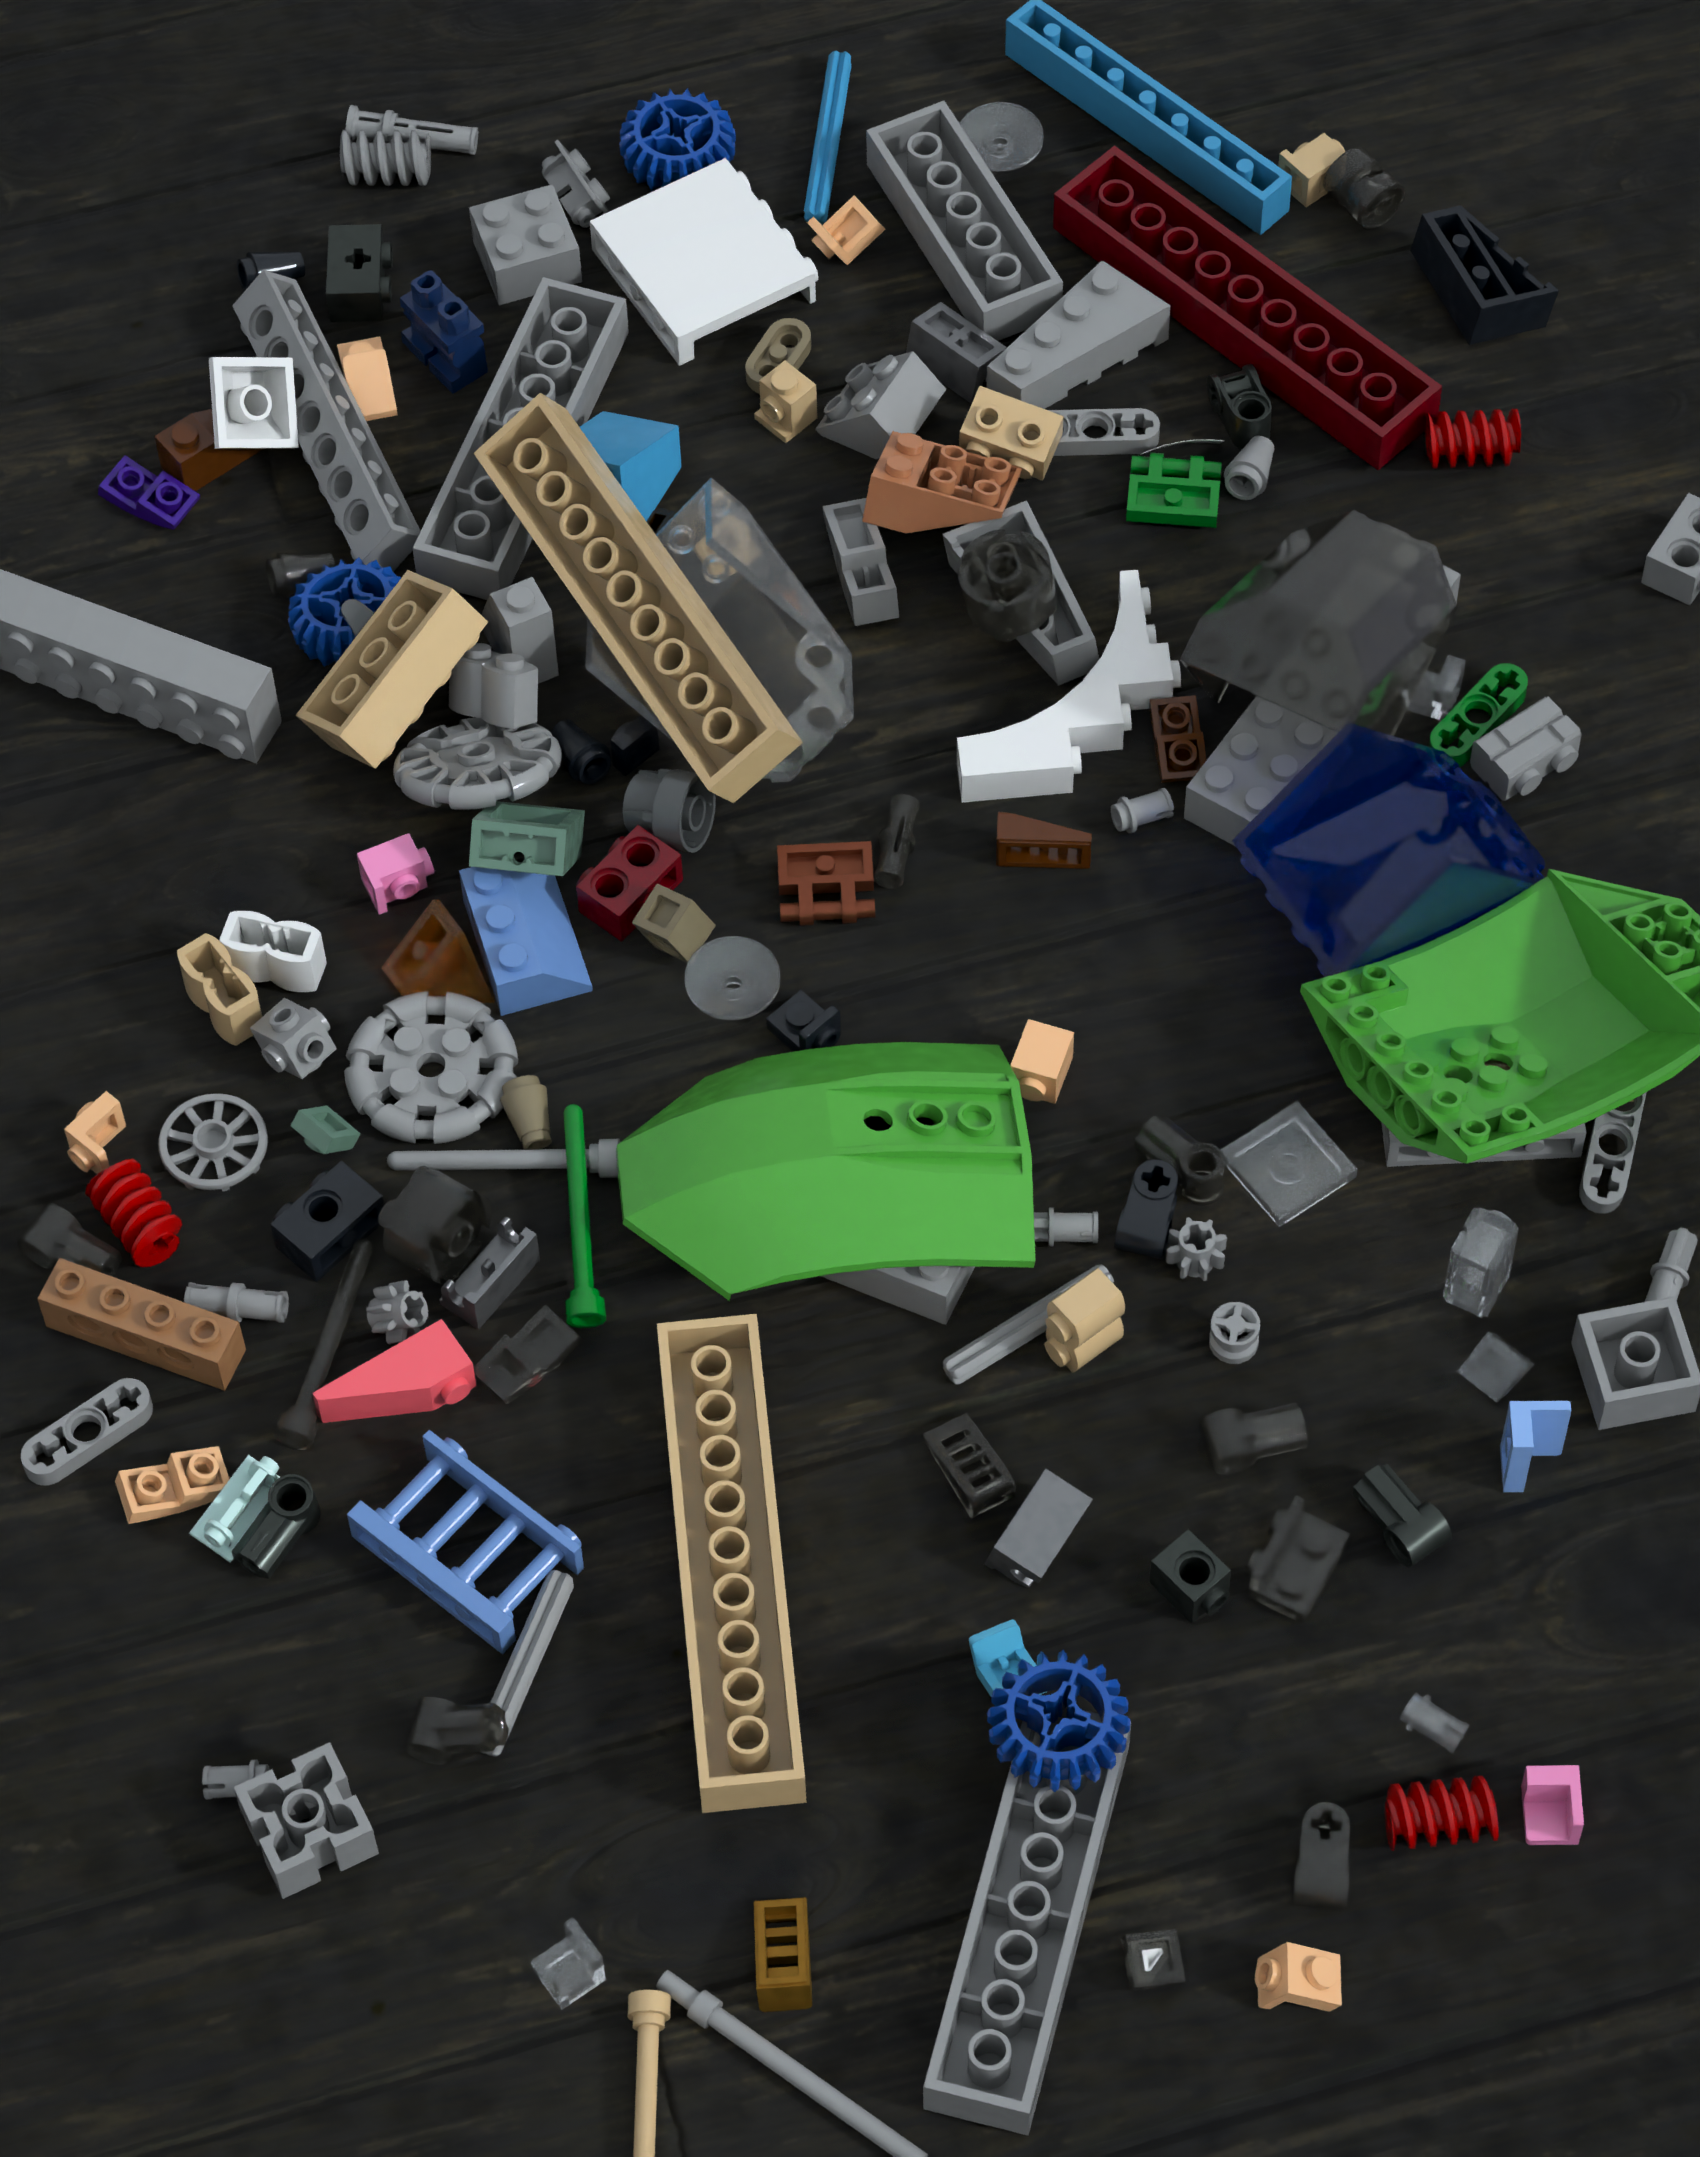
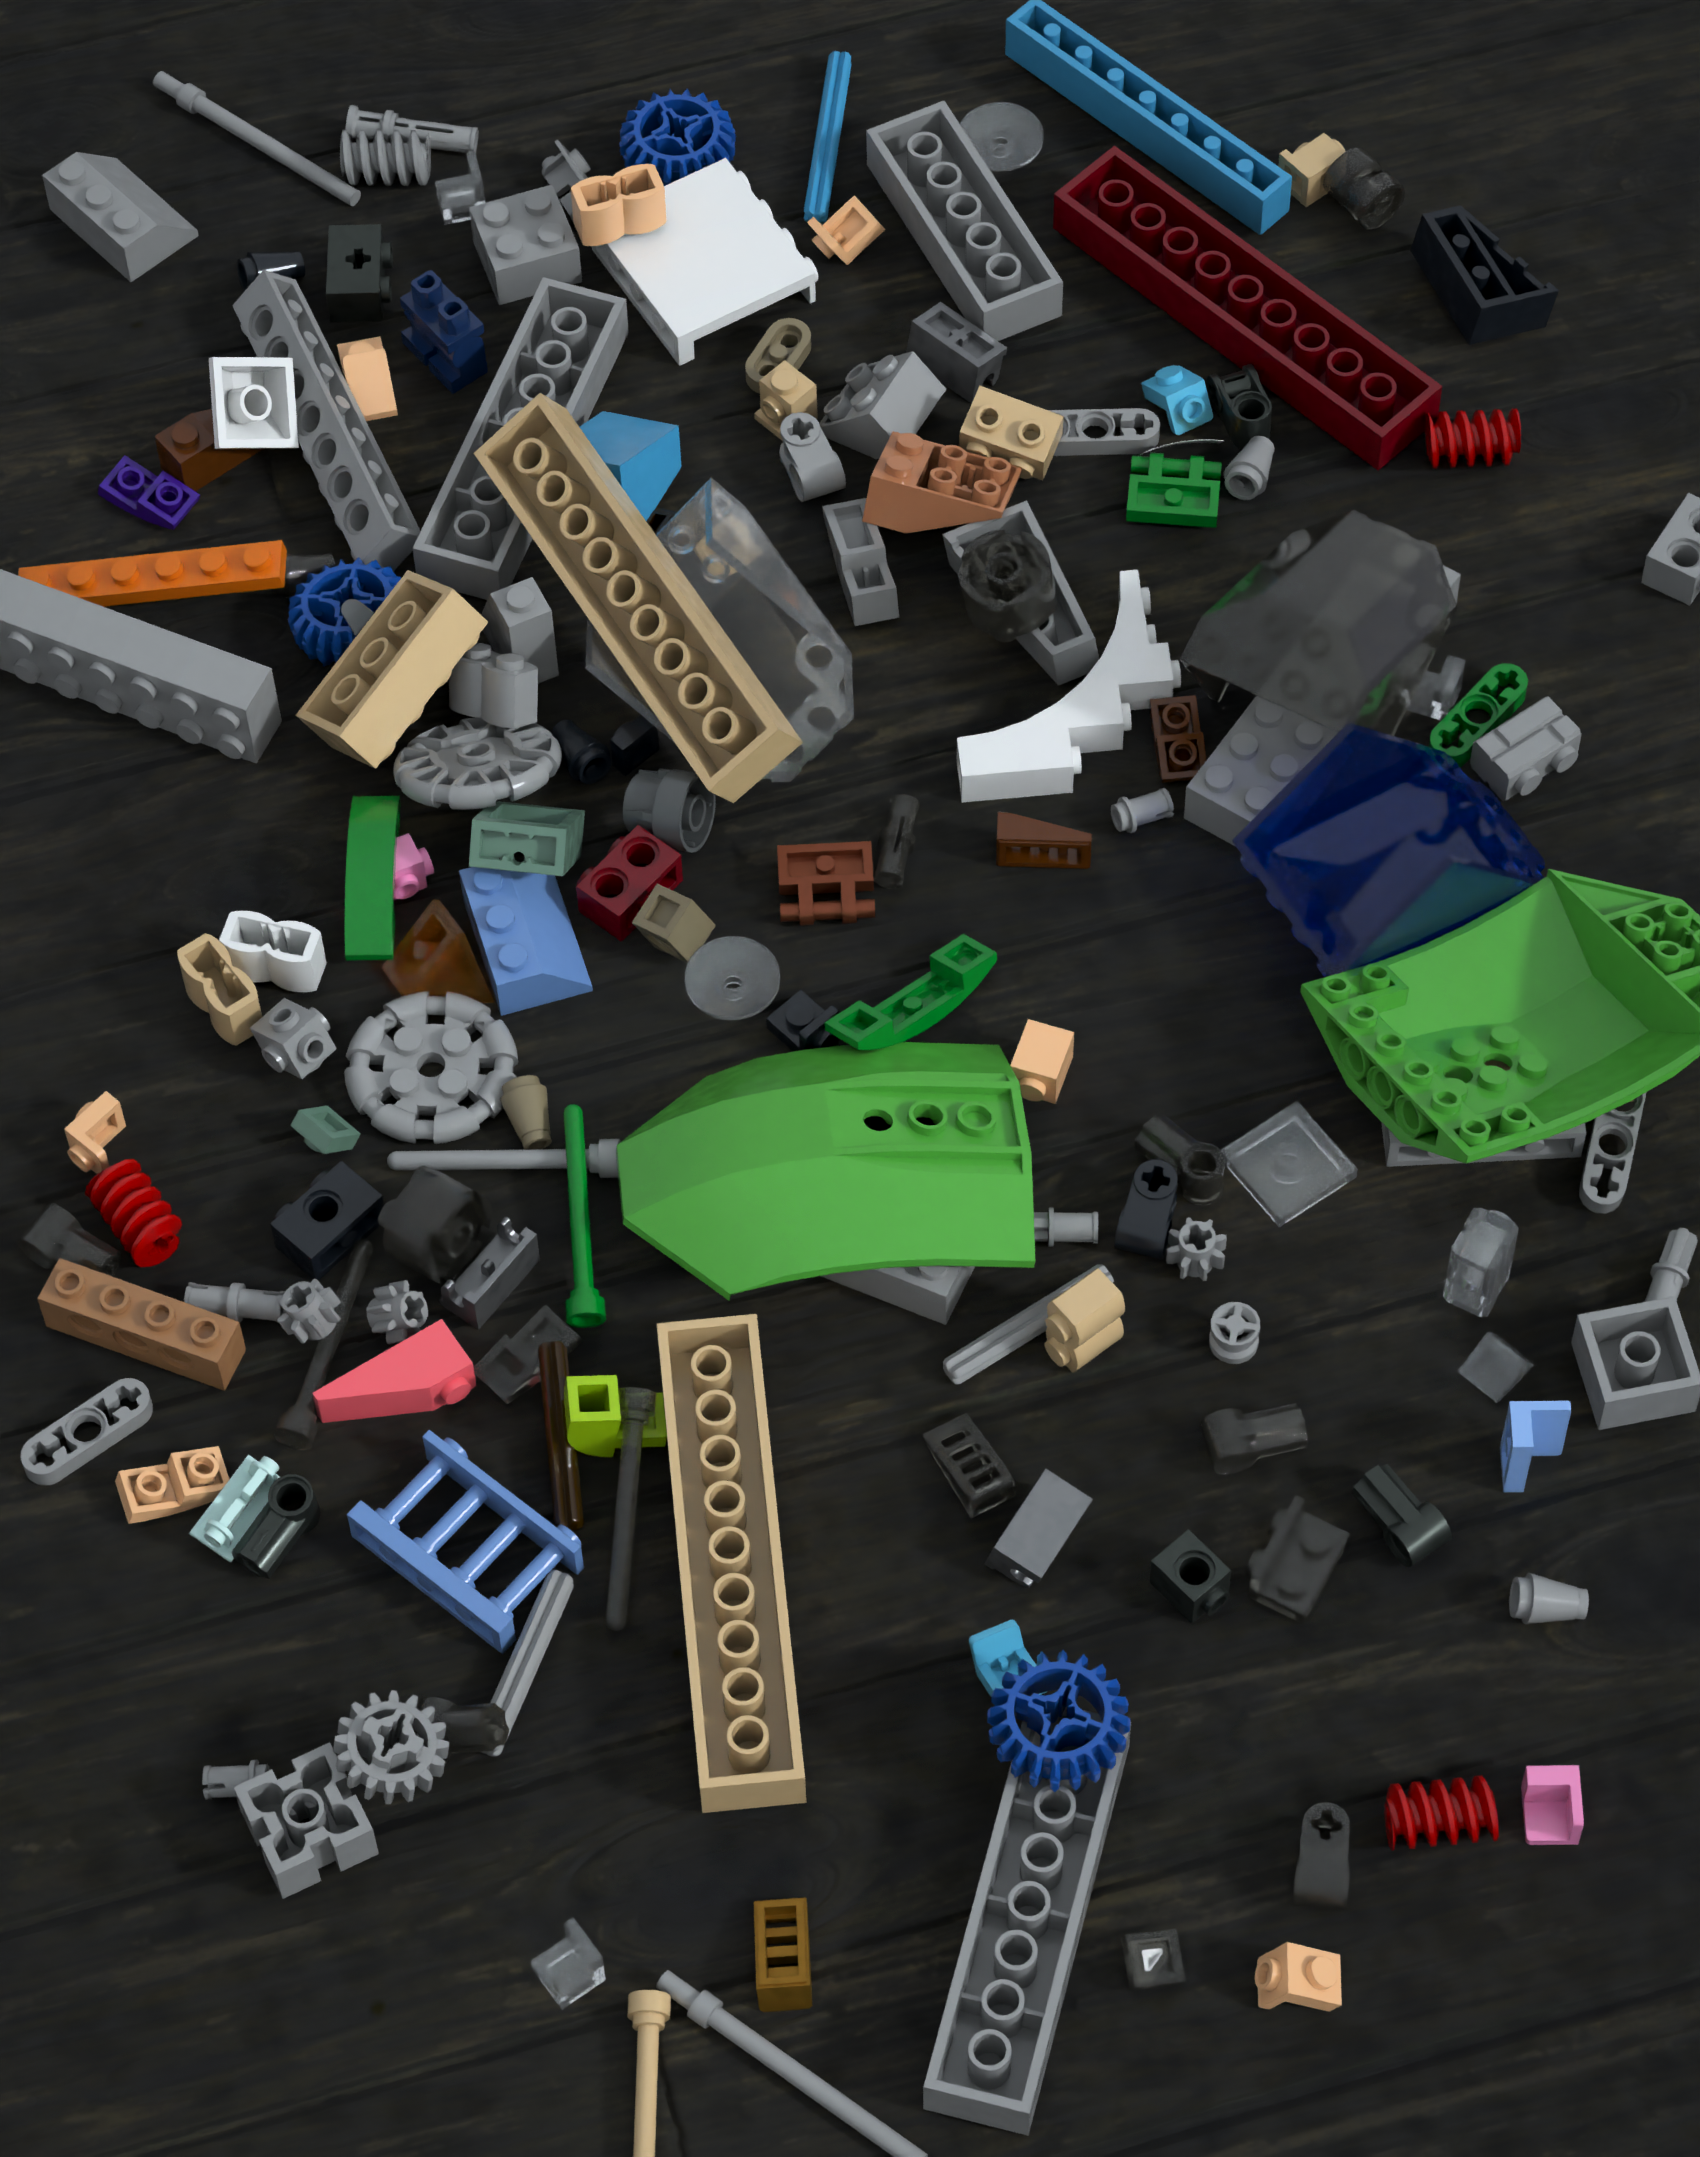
(115, 212): none -> light grey slope
(168, 574): none -> orange plate
(194, 100): none -> light grey bar
(213, 1142): light grey wheel -> none
(309, 1310): none -> light grey gear
(371, 877): none -> green slope
(405, 1764): none -> light grey gear
(460, 193): none -> clear panel
(561, 1455): none -> dark brown axle
(595, 1416): none -> lime brick
(618, 204): none -> light nougat brick
(635, 1410): none -> clear smoke piece
(809, 457): none -> light grey piece
(920, 1005): none -> green slope
(1081, 335): light grey wedge -> none
(1182, 397): none -> medium azure bracket
(1433, 1722): clear pin -> none
(1546, 1600): none -> light grey cone

